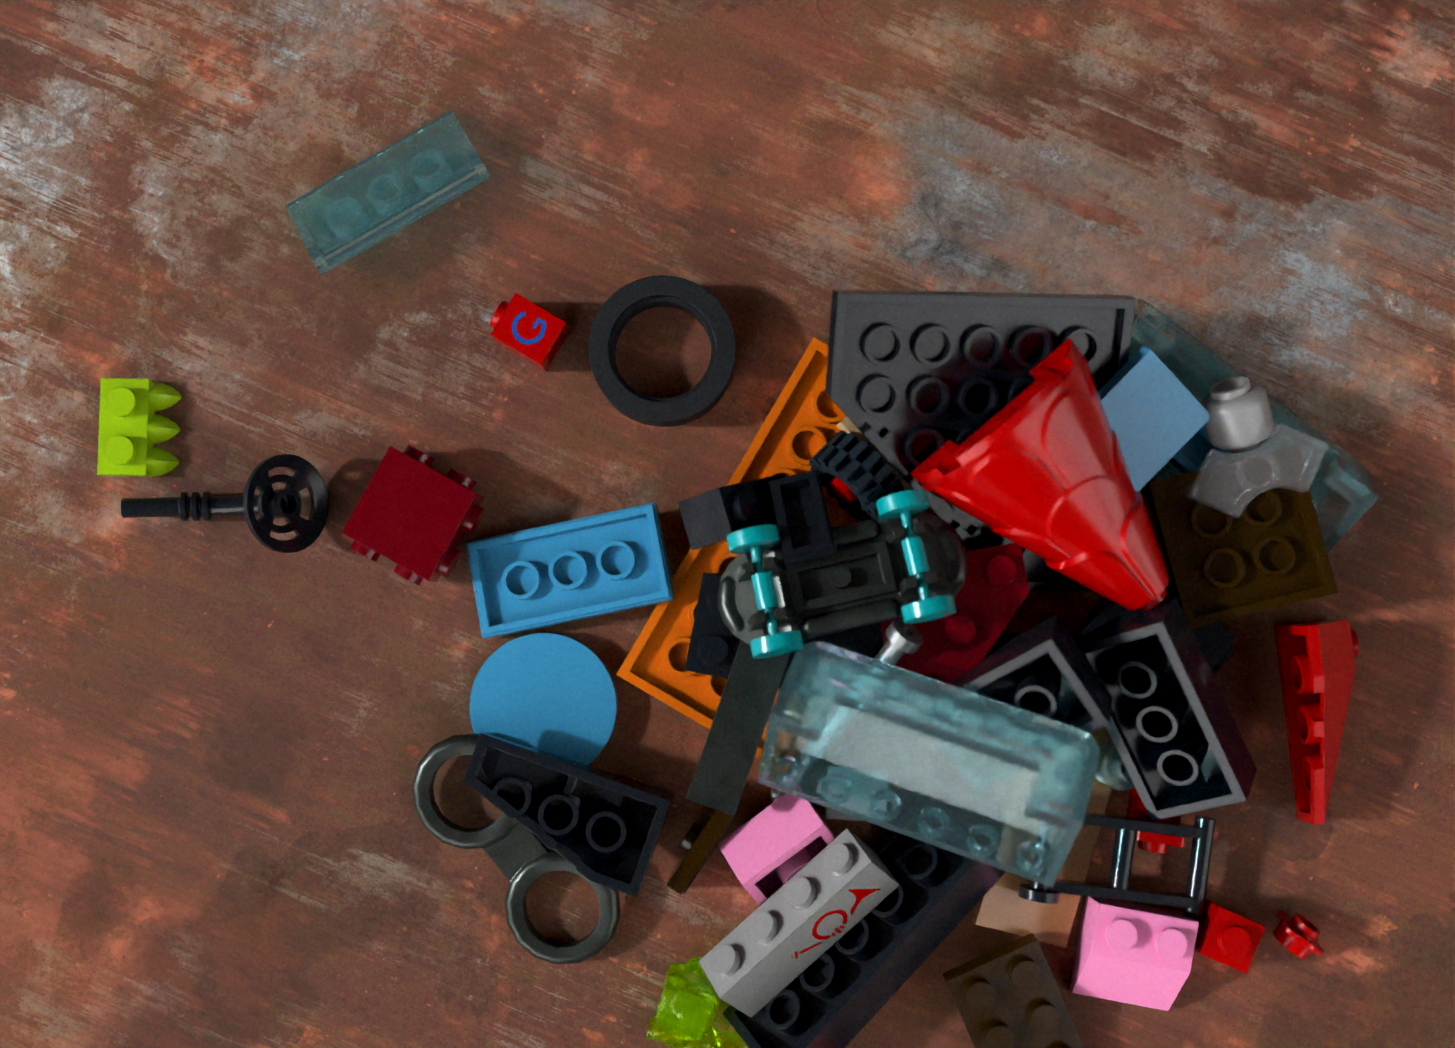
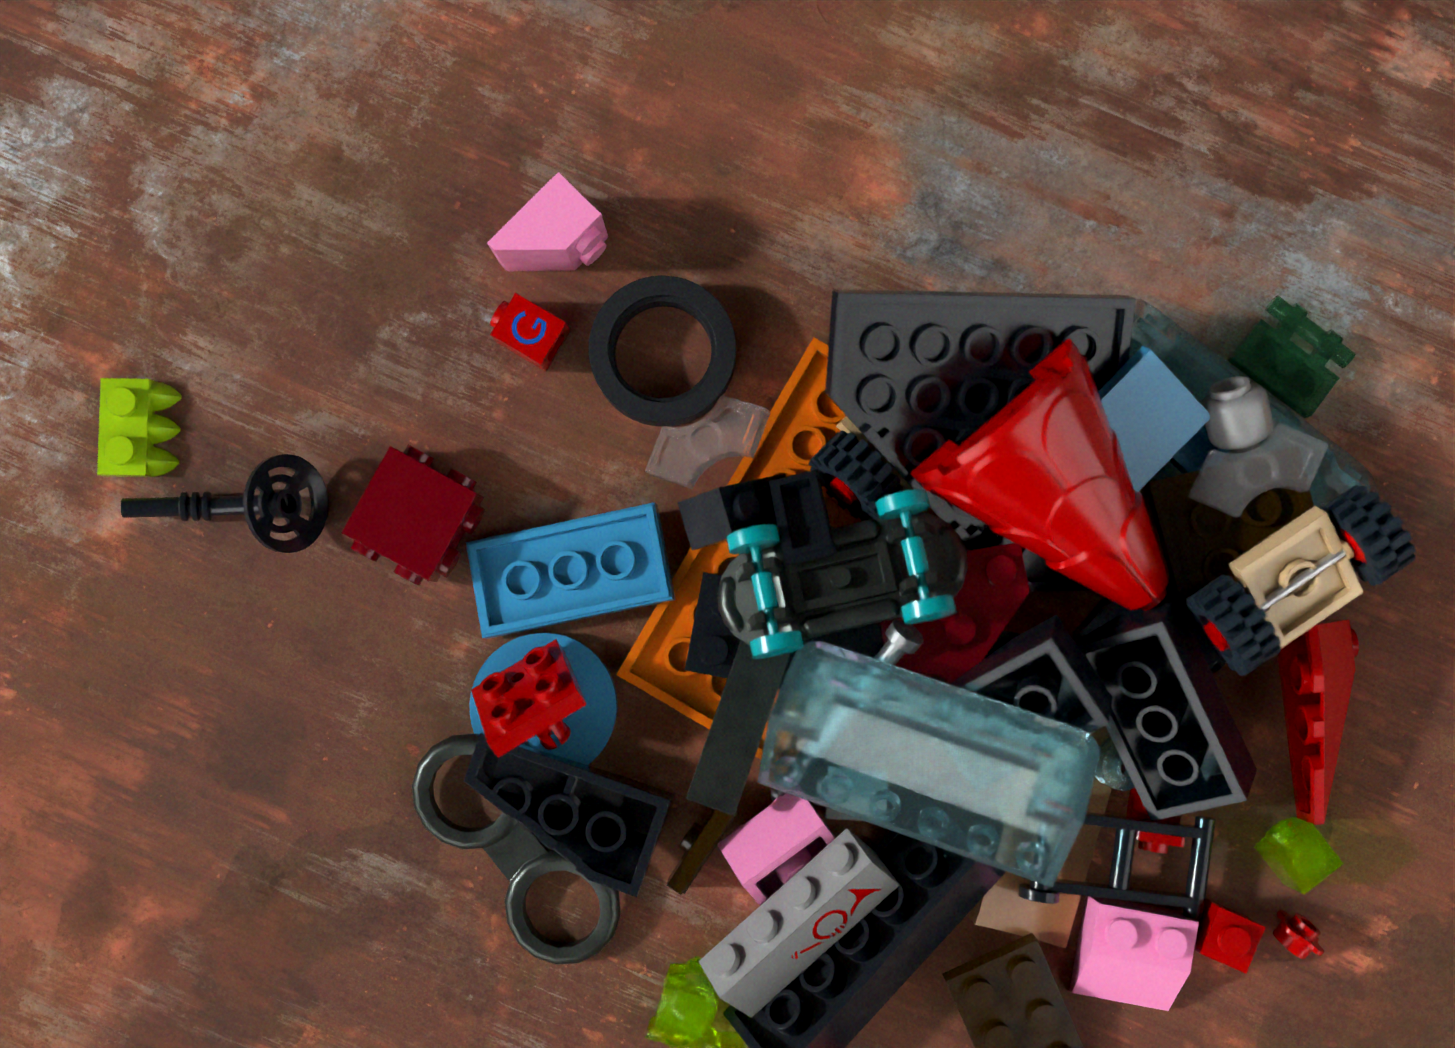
(387, 192): clear light blue slope -> none
(529, 700): none -> red plate
(551, 232): none -> bright pink slope
(725, 432): none -> clear tile
(1285, 368): none -> clear green plate
(1298, 854): none -> clear neon green brick
(1300, 577): none -> plate

